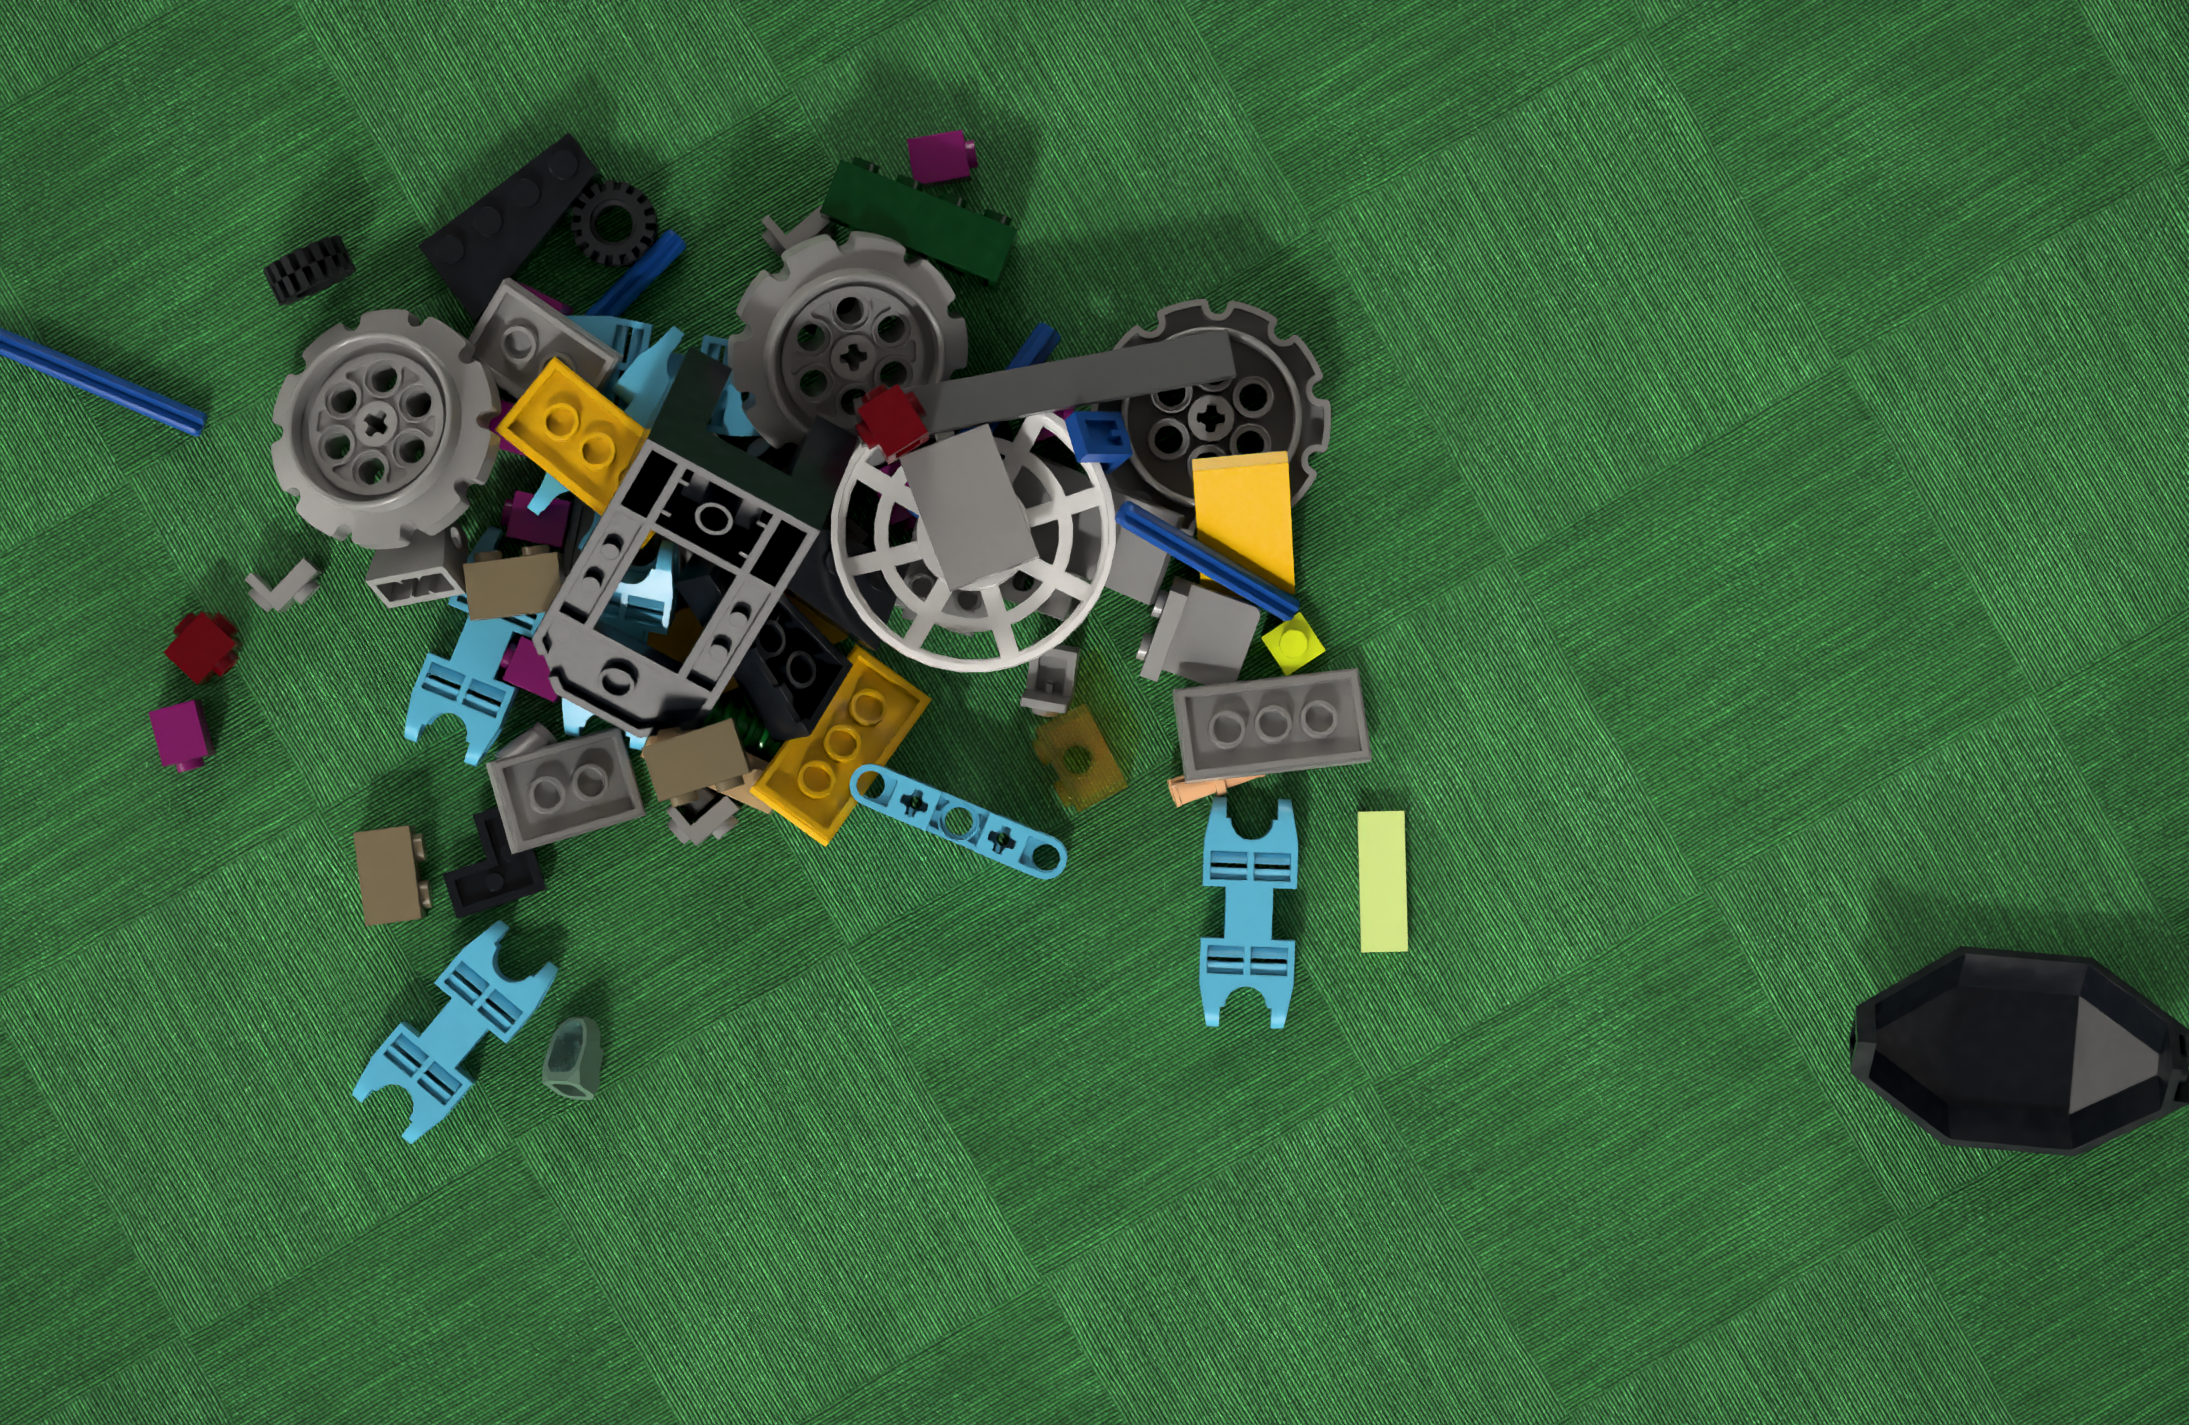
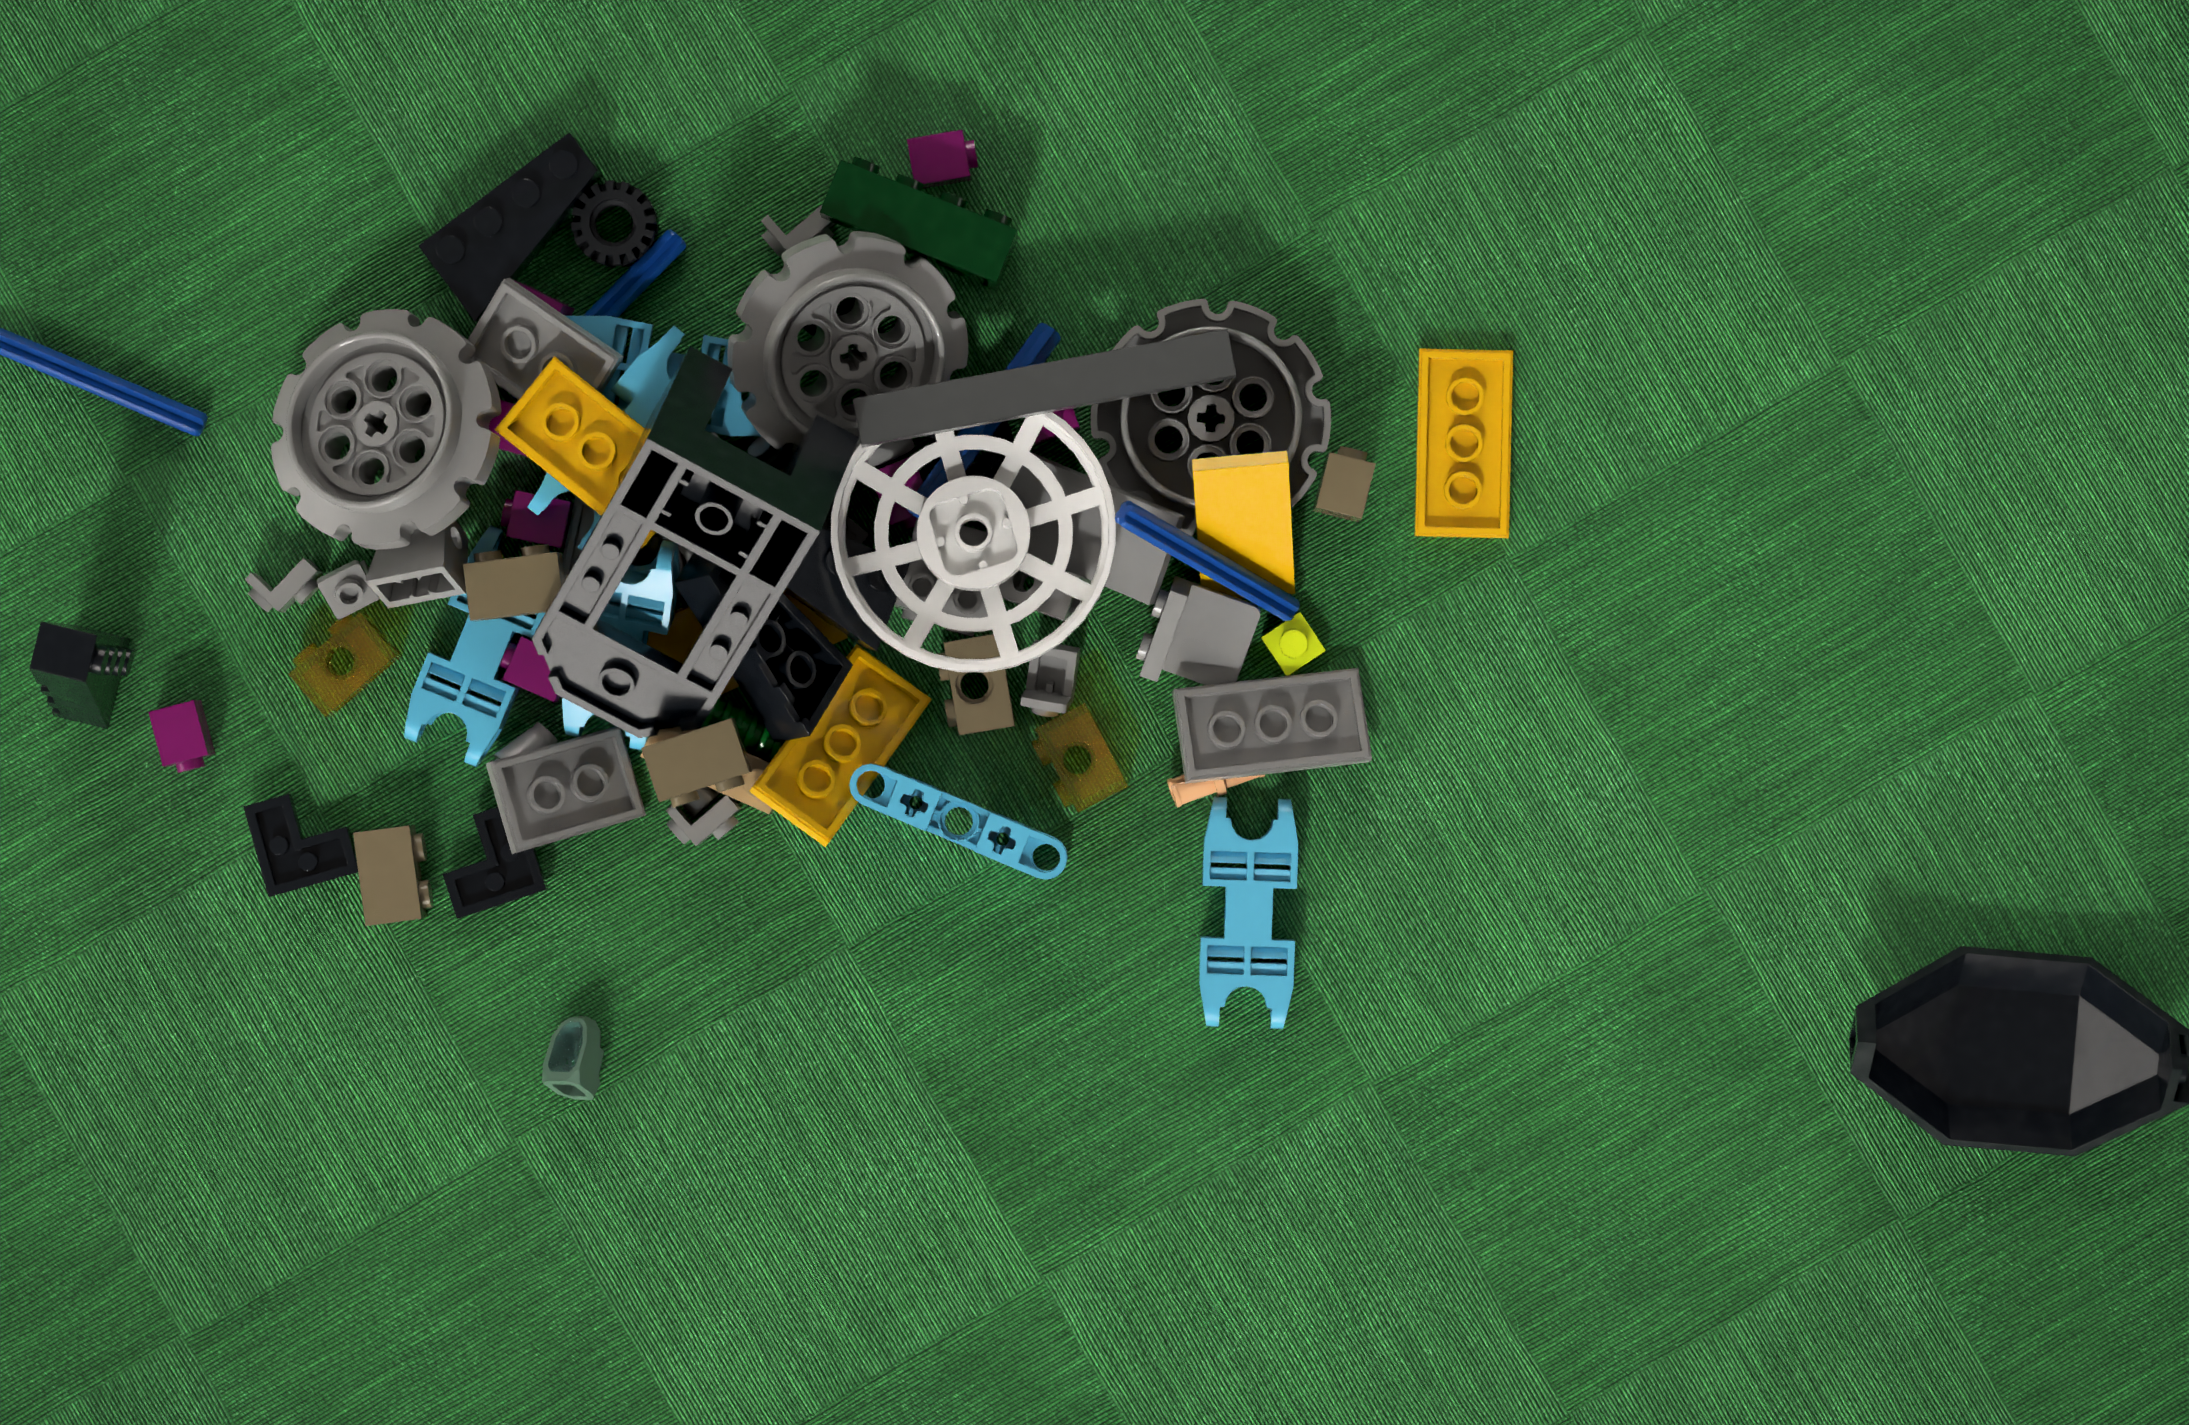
(80, 671): none -> black wedge
(204, 646): dark red brick -> none
(287, 857): none -> black plate
(309, 270): black tyre -> none
(346, 589): none -> light grey bracket
(371, 656): none -> clear yellow brick
(455, 1032): medium azure piece -> none
(891, 422): dark red brick -> none
(969, 507): light grey tile -> none
(982, 714): none -> dark tan brick
(1099, 438): blue bracket -> none
(1344, 484): none -> dark tan brick
(1382, 881): yellowish green tile -> none
(1463, 443): none -> yellow tile

